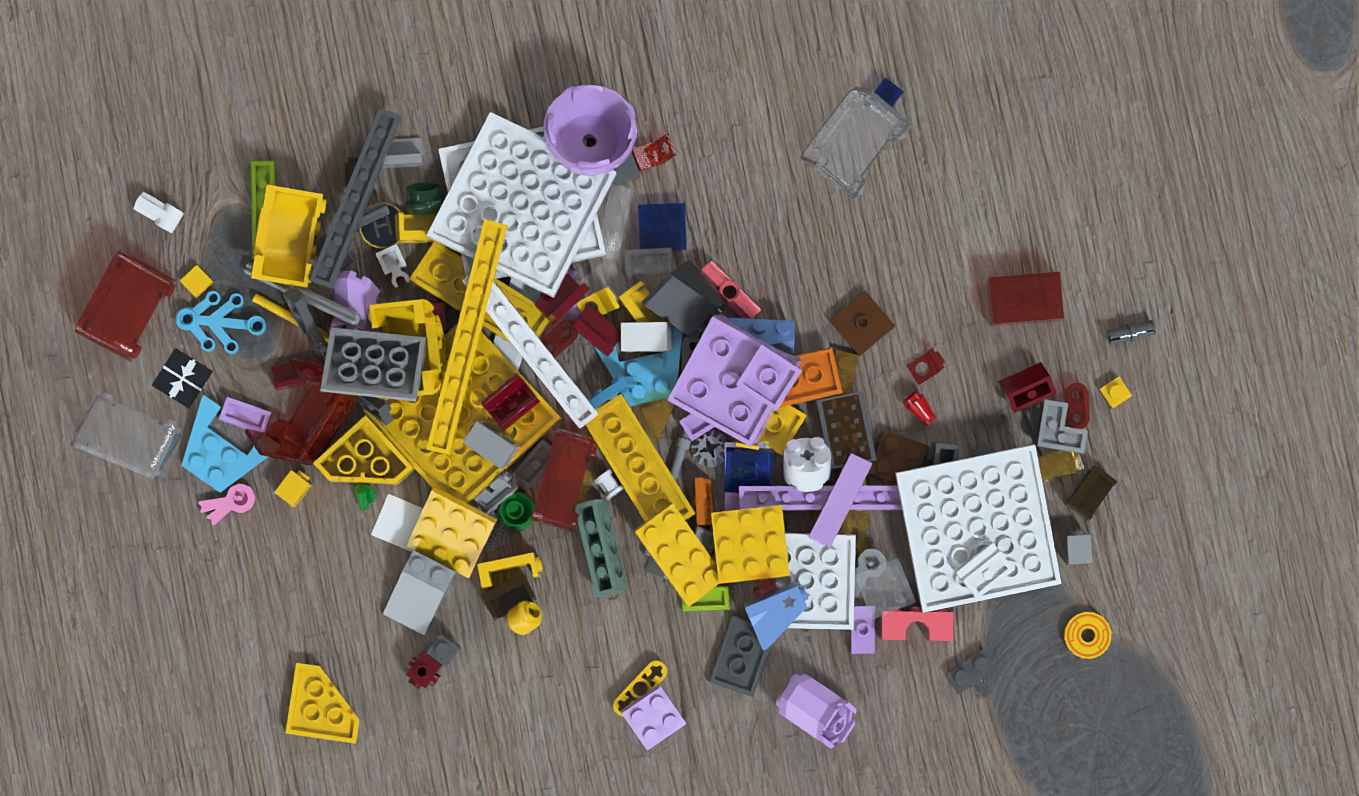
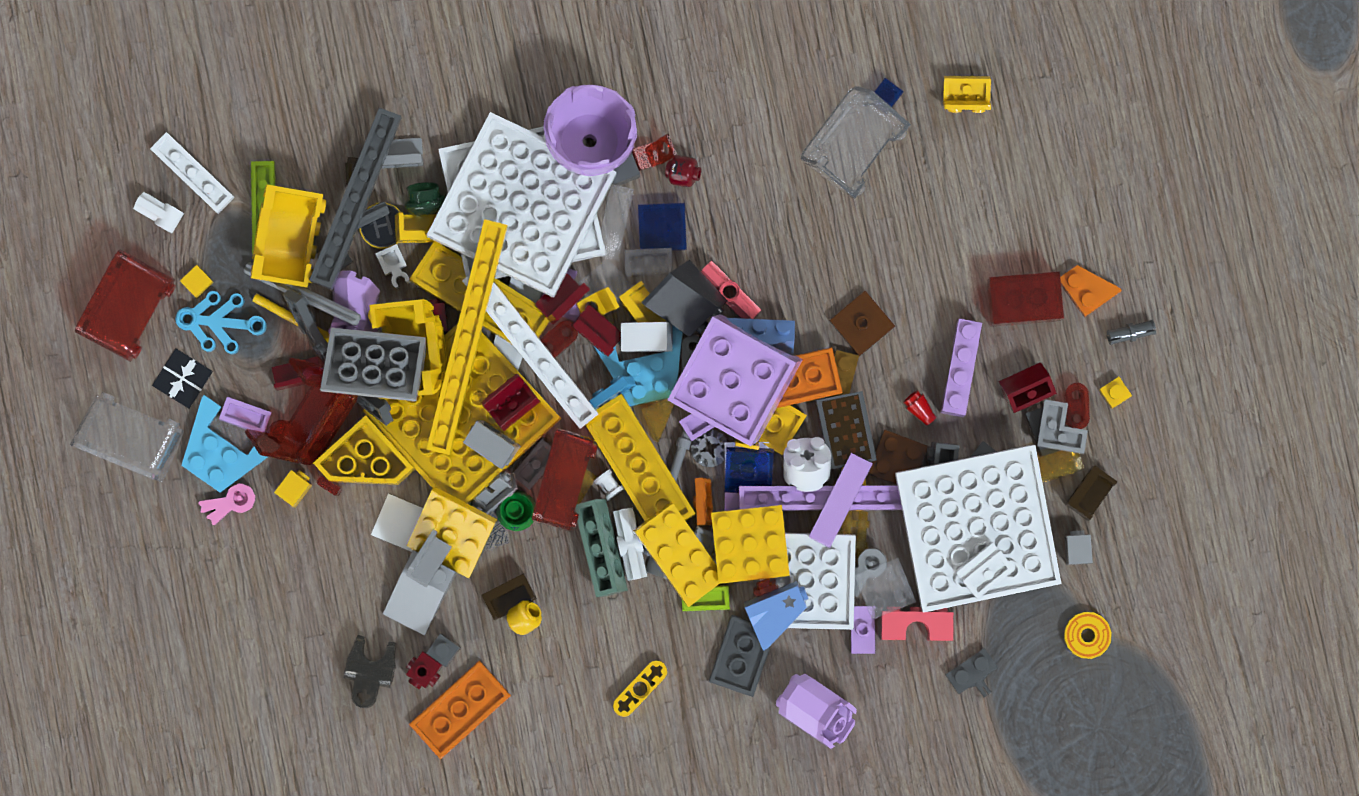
(192, 173): none -> white plate
(319, 707): yellow plate -> none
(329, 486): none -> clear red tile
(365, 494): green plate -> none
(369, 674): none -> clear smoke piece
(428, 560): none -> light grey panel
(459, 710): none -> orange tile
(485, 569): yellow panel -> none
(629, 544): none -> white piece
(653, 717): lavender plate -> none
(683, 171): none -> dark red head
(769, 377): lavender plate -> none
(933, 360): clear red bracket -> none
(961, 367): none -> lavender arch
(967, 93): none -> yellow bracket
(1087, 289): none -> orange wing

